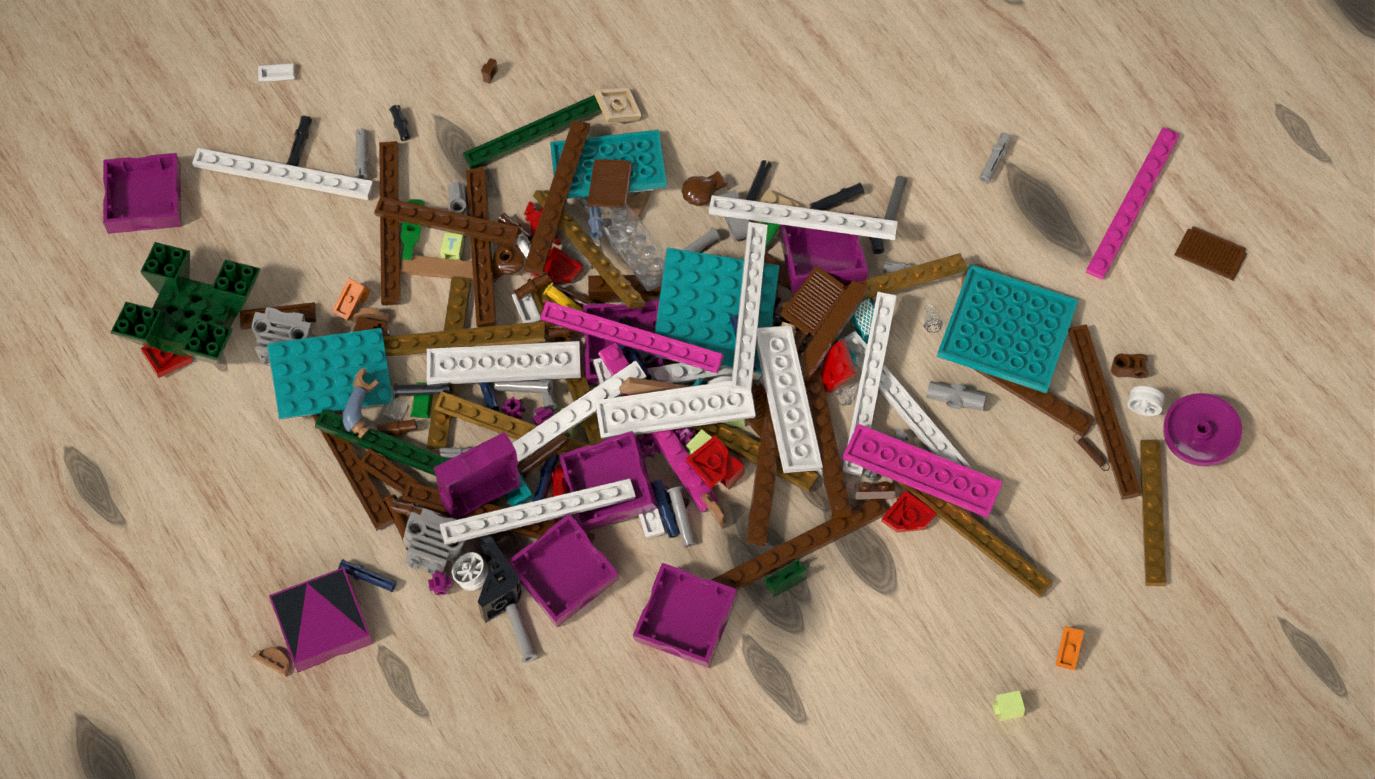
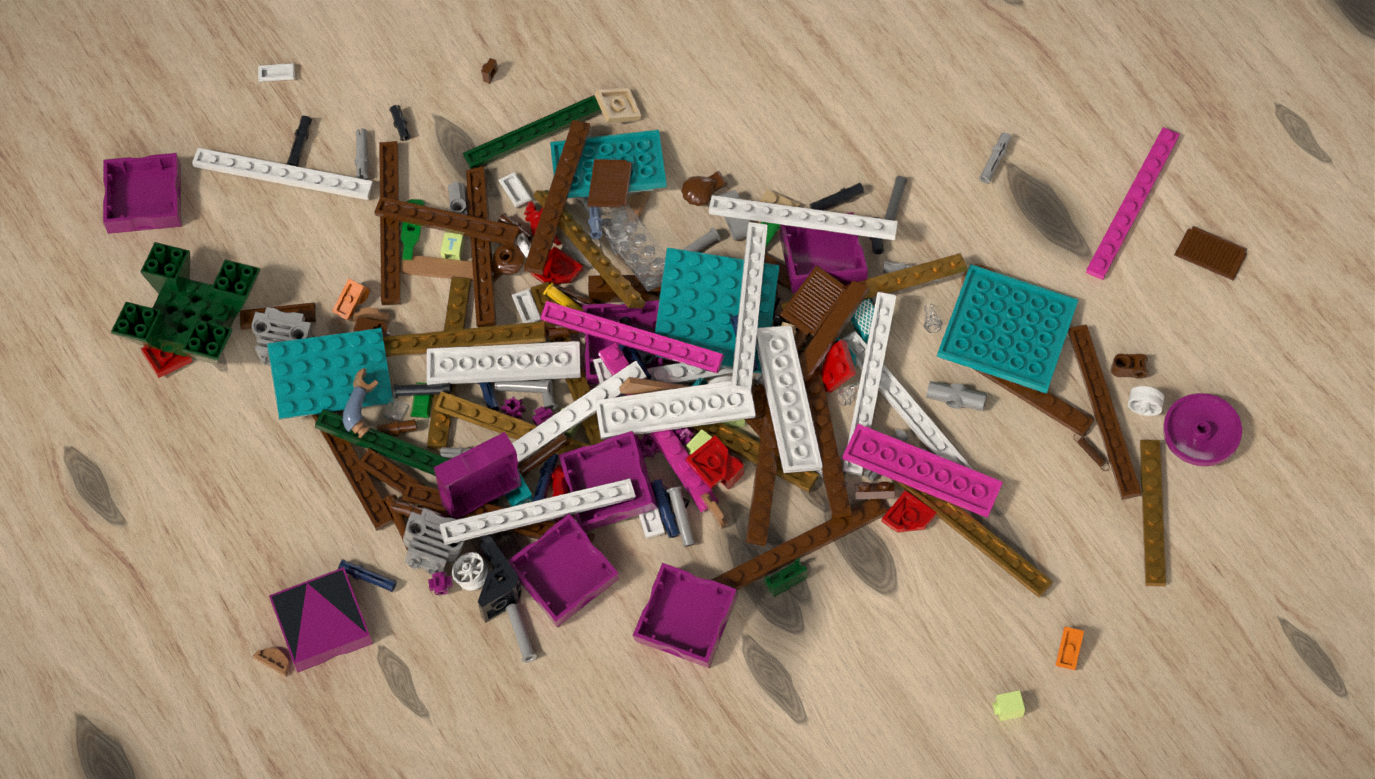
(515, 190): none -> white tile
(532, 285): reddish brown pin -> none
(758, 181): black pin -> none

